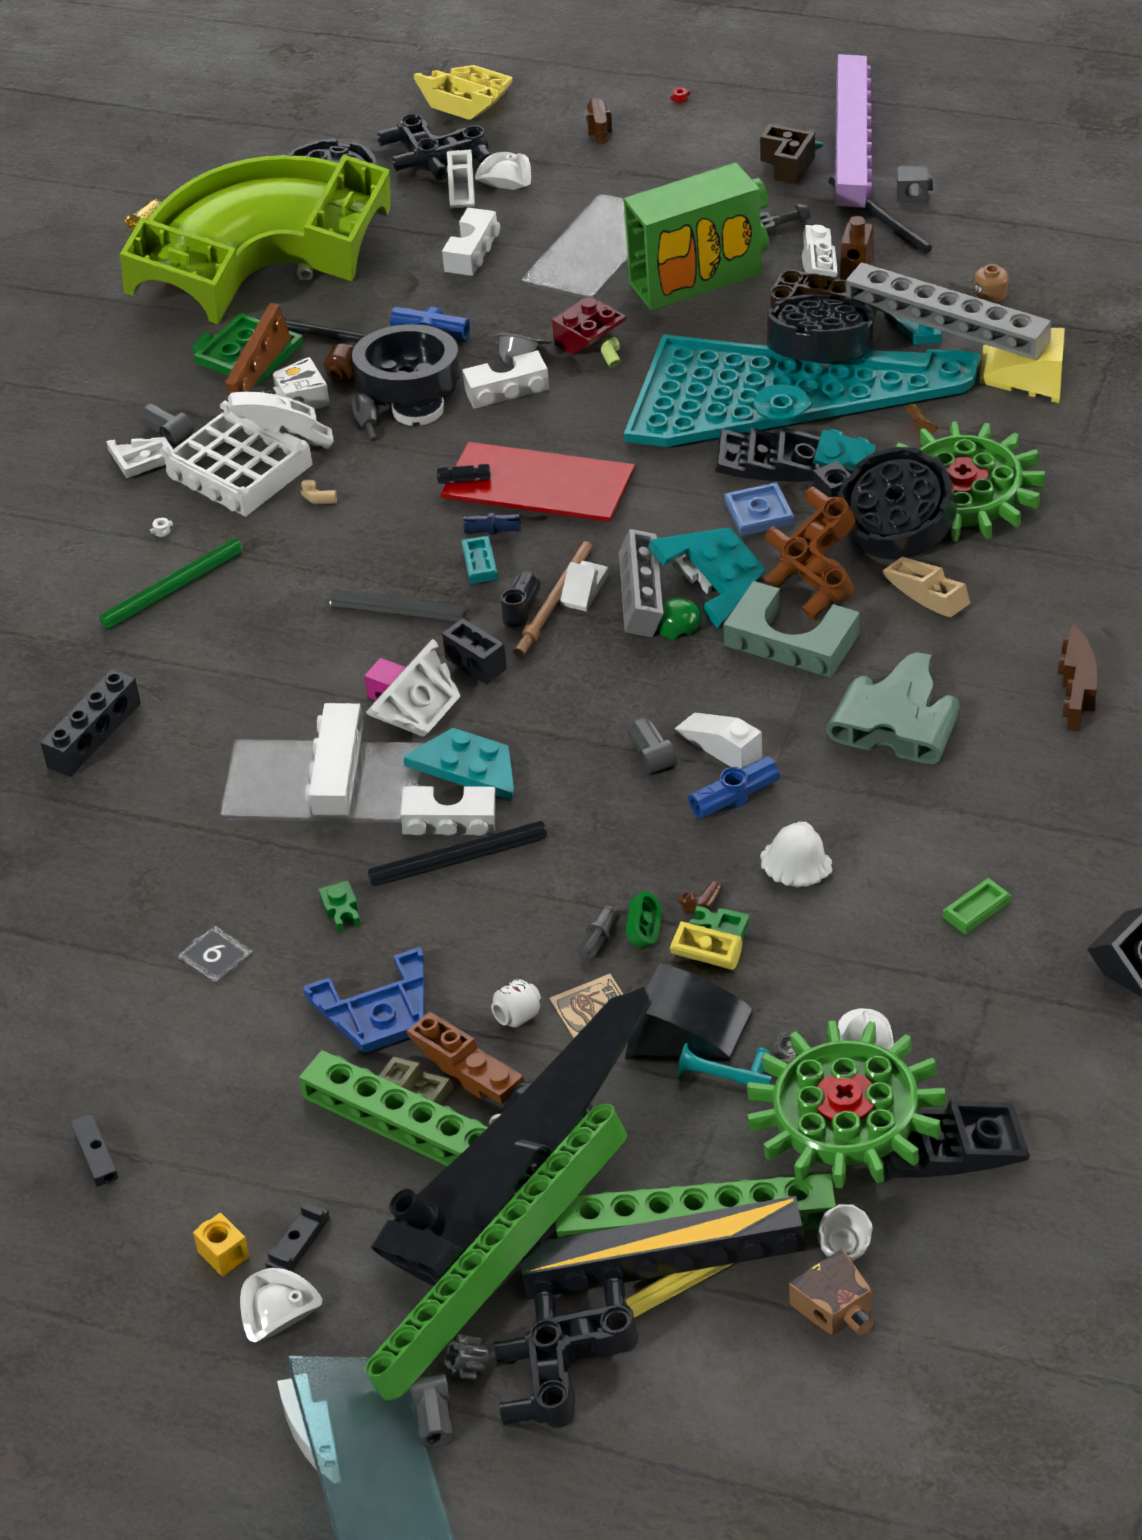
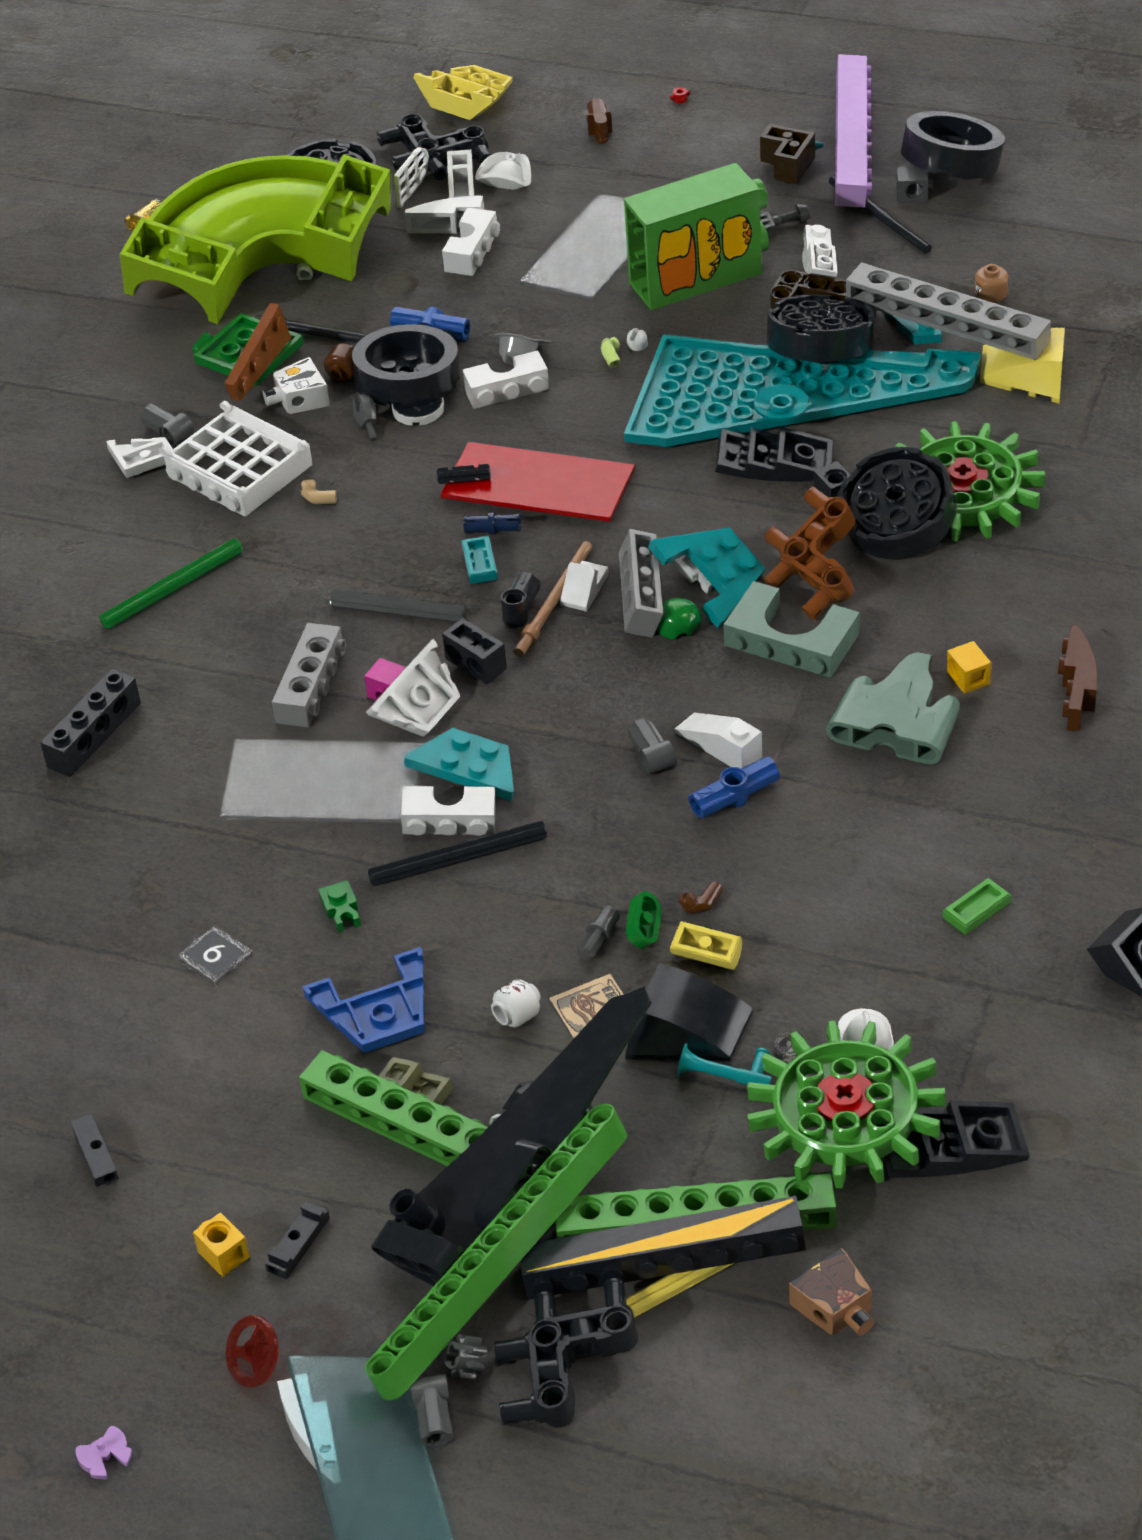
(92, 1456): none -> lavender piece
(161, 527): white piece -> none
(260, 1350): none -> clear red piece
(274, 411): white slope -> none
(275, 1301): white hat -> none
(308, 675): none -> light grey brick
(335, 759): white brick -> none
(404, 168): none -> white window
(440, 215): none -> white slope
(462, 1060): dark orange slope -> none
(584, 324): dark red slope -> none
(637, 340): none -> white hinge
(724, 921): green plate -> none
(759, 509): medium blue tile -> none
(796, 856): white hair -> none
(846, 1229): white hair -> none
(847, 451): teal bracket -> none
(857, 240): reddish brown torso -> none
(919, 418): clear orange piece -> none
(928, 586): tan slope -> none
(952, 144): none -> black brick
(969, 667): none -> yellow brick

